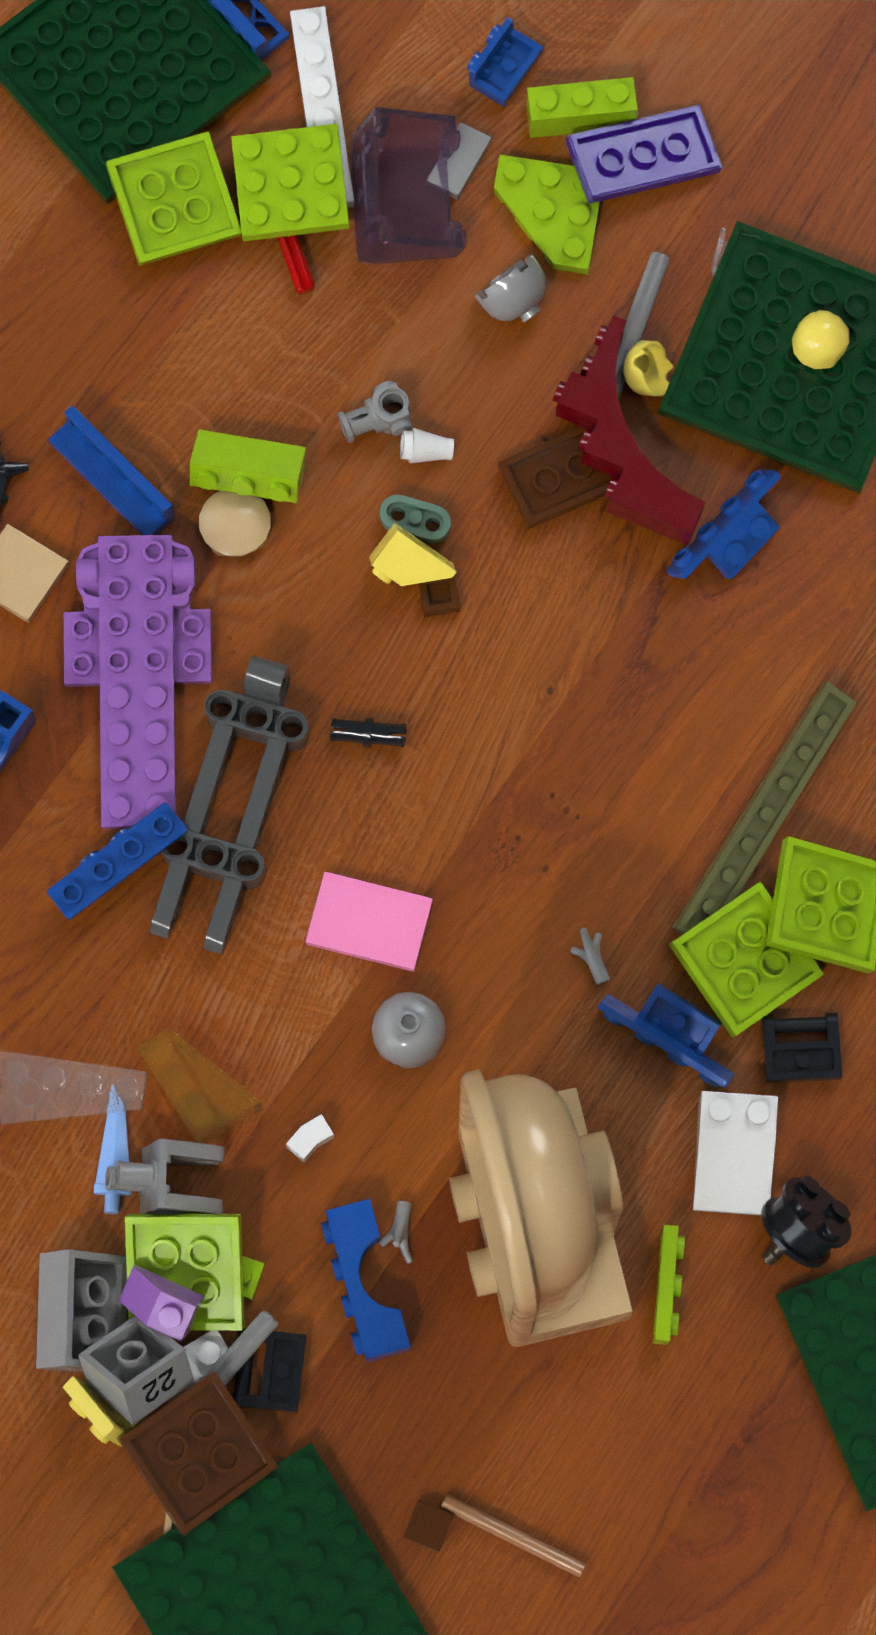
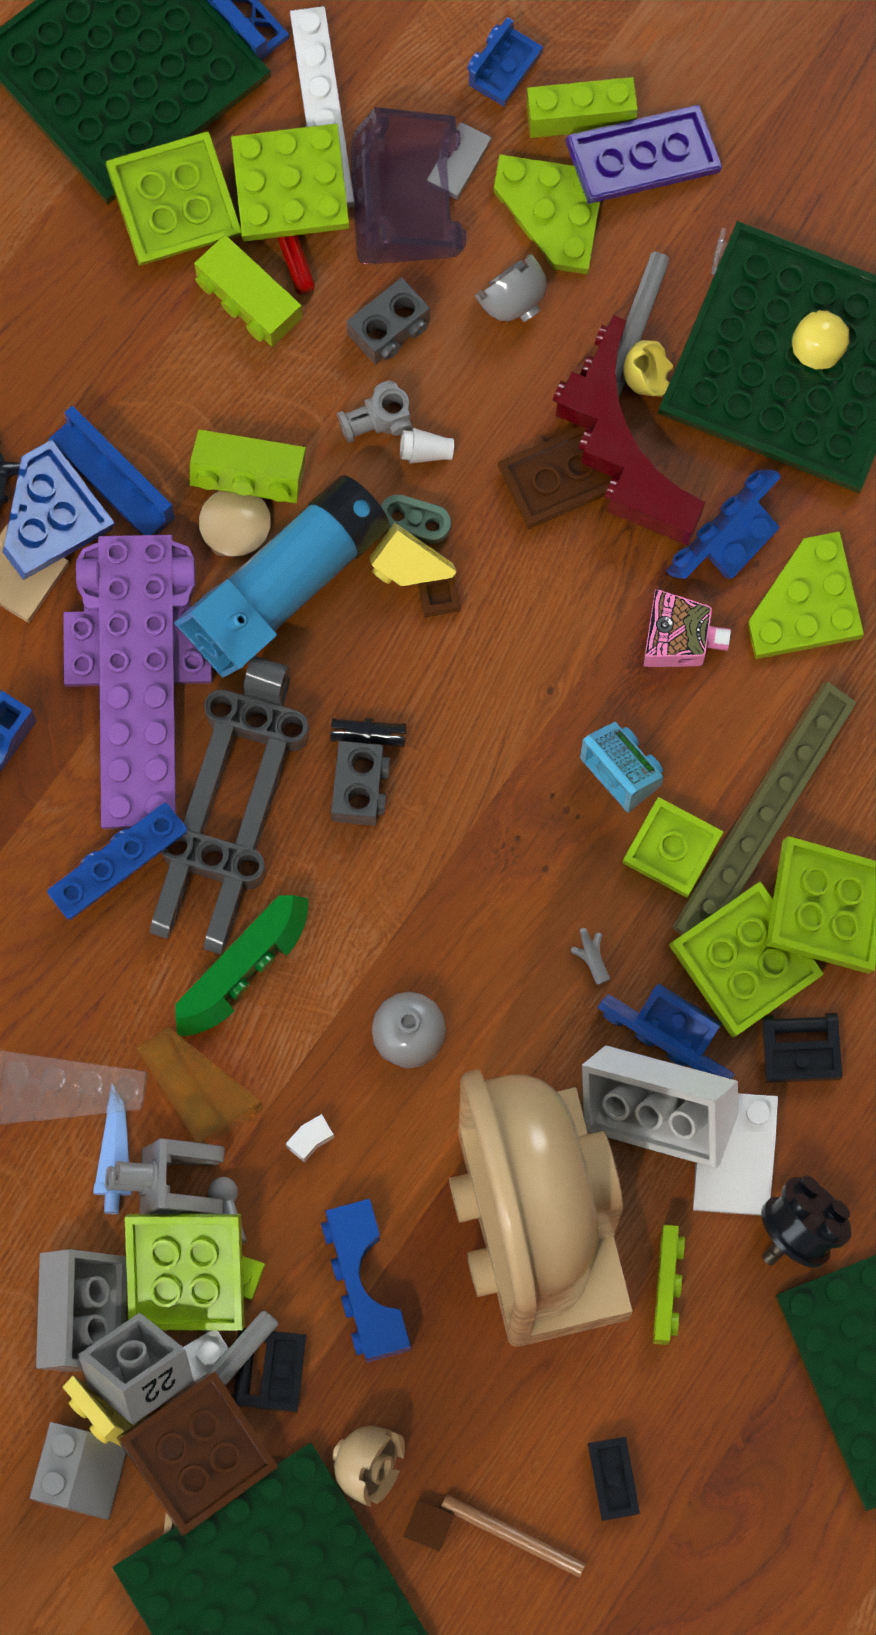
(50, 512): none -> plate
(78, 1472): none -> light grey slope
(161, 1302): medium lavender slope -> none
(227, 1190): none -> light grey bar
(228, 977): none -> green brick
(247, 291): none -> lime brick
(249, 606): none -> dark azure piece
(351, 783): none -> dark grey brick
(366, 1463): none -> tan cylinder
(369, 921): bright pink tile -> none
(381, 315): none -> dark grey brick
(399, 1229): light grey bar -> none
(613, 1478): none -> black plate
(621, 765): none -> medium azure slope
(659, 1105): none -> white slope
(672, 847): none -> lime plate
(681, 632): none -> torso
(808, 603): none -> lime plate

